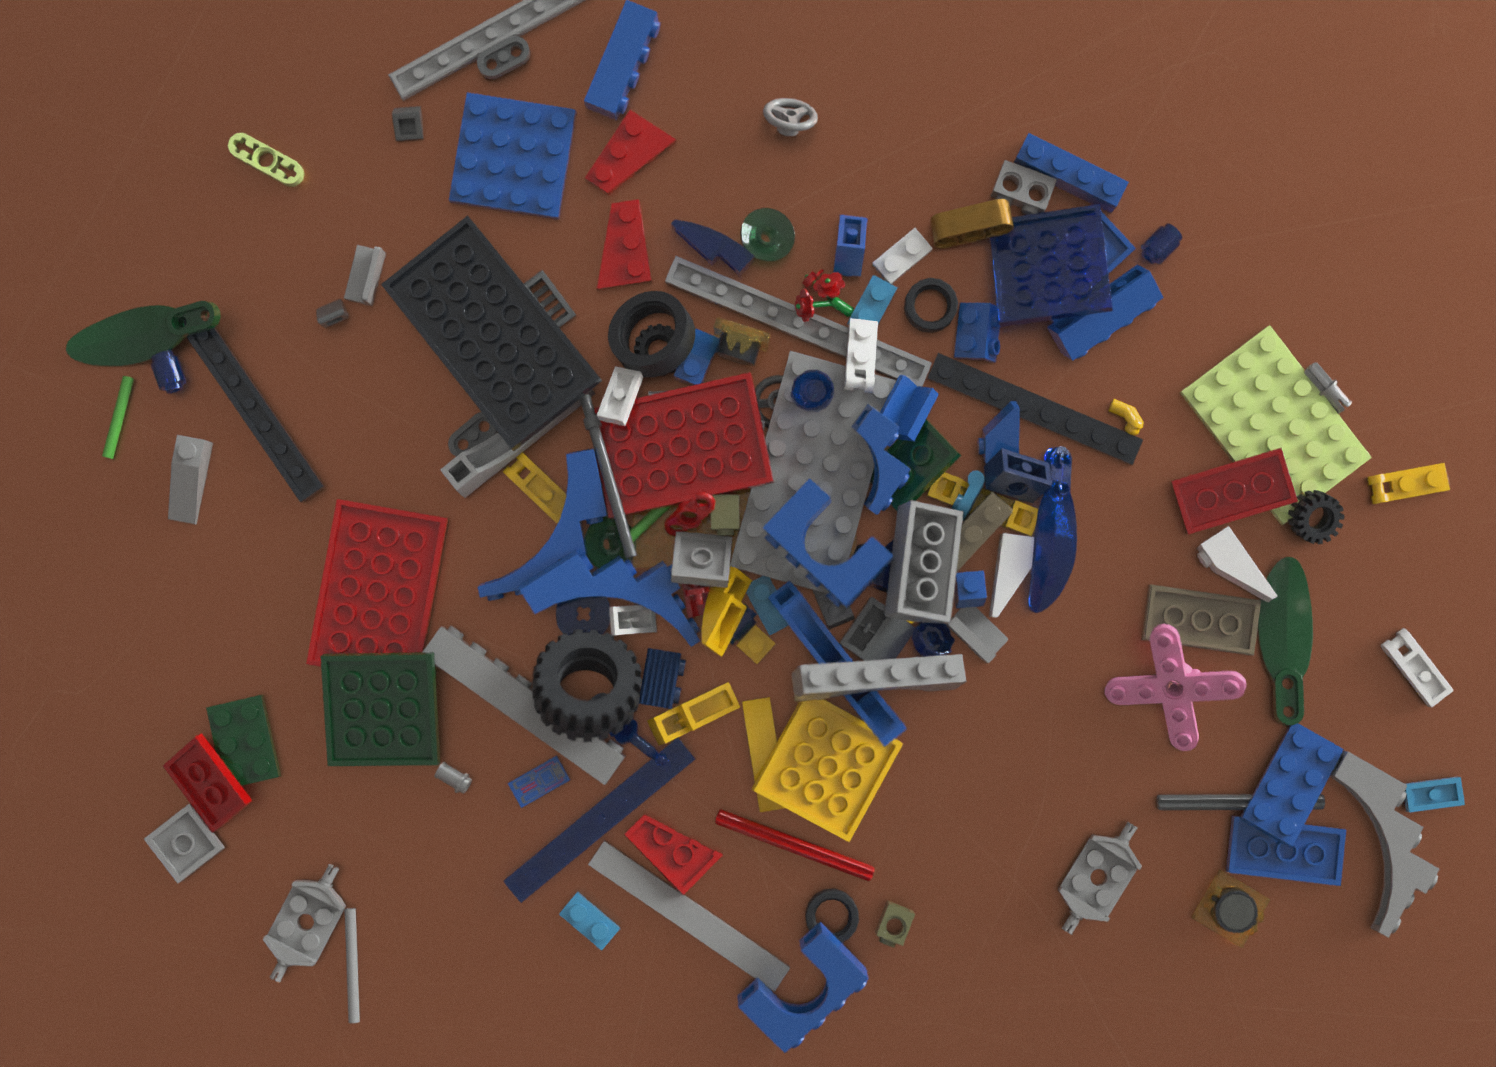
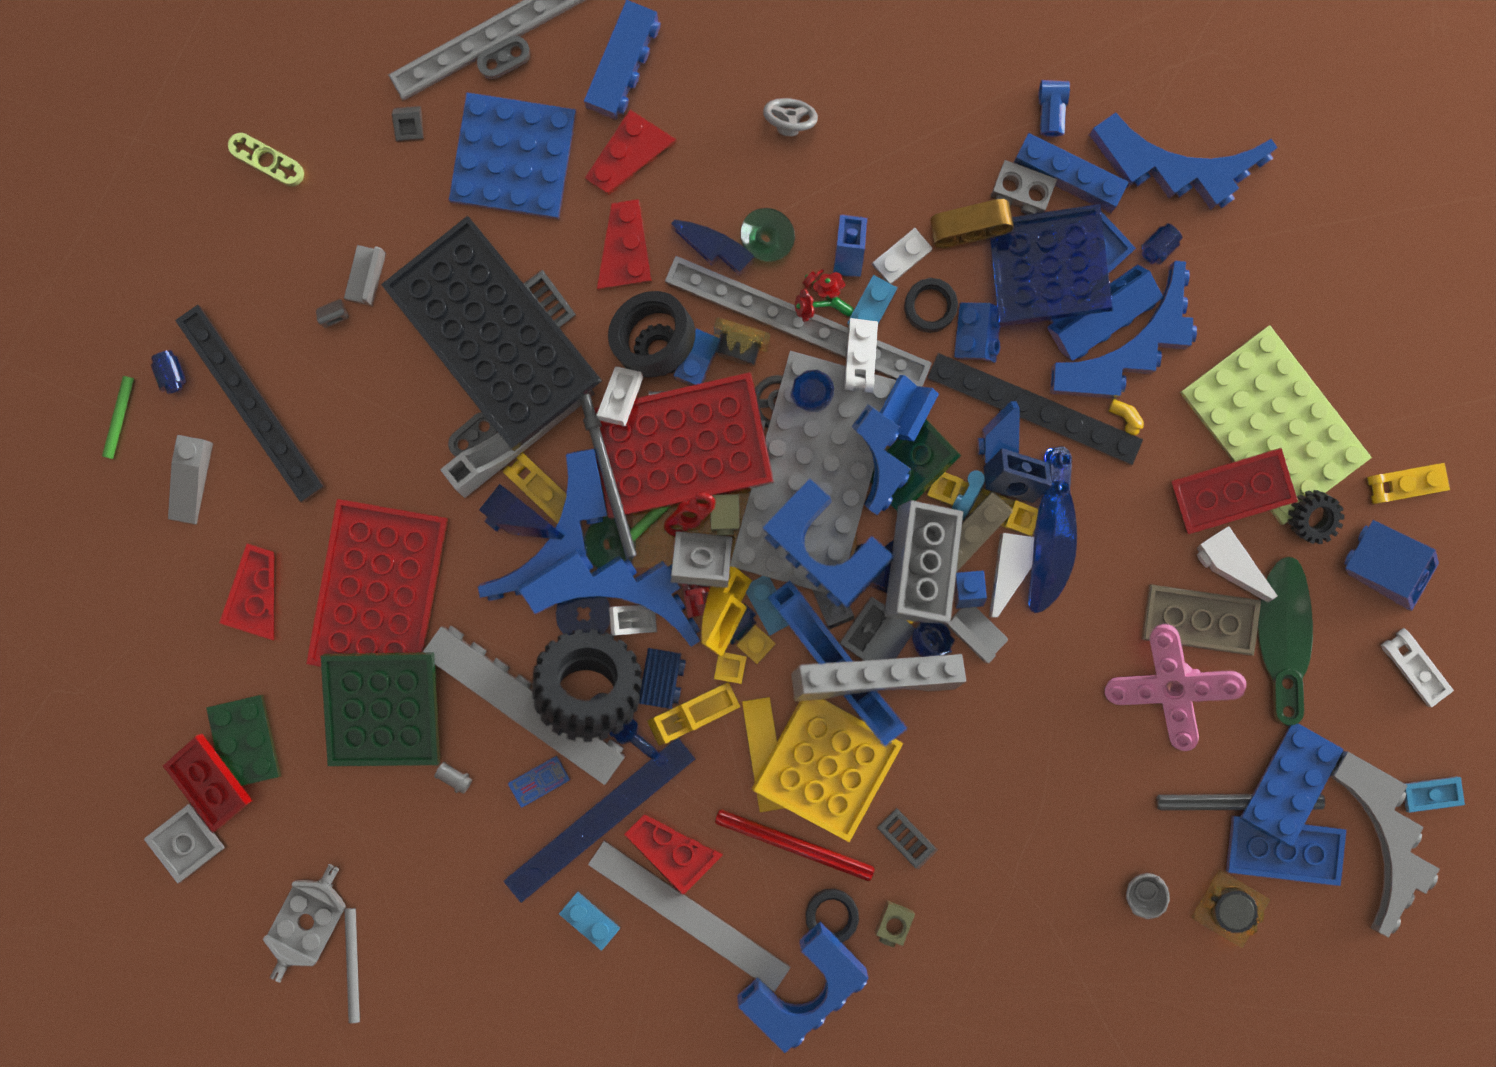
(140, 333): dark green plant -> none
(252, 594): none -> red wing
(515, 517): none -> clear blue slope
(730, 668): none -> yellow plate
(908, 854): none -> dark grey slope
(1053, 102): none -> blue piece
(1119, 866): light grey plate -> none
(1147, 896): none -> light grey hair
(1165, 329): none -> blue arch
(1212, 178): none -> blue arch
(1327, 387): light grey axle -> none
(1392, 564): none -> blue slope

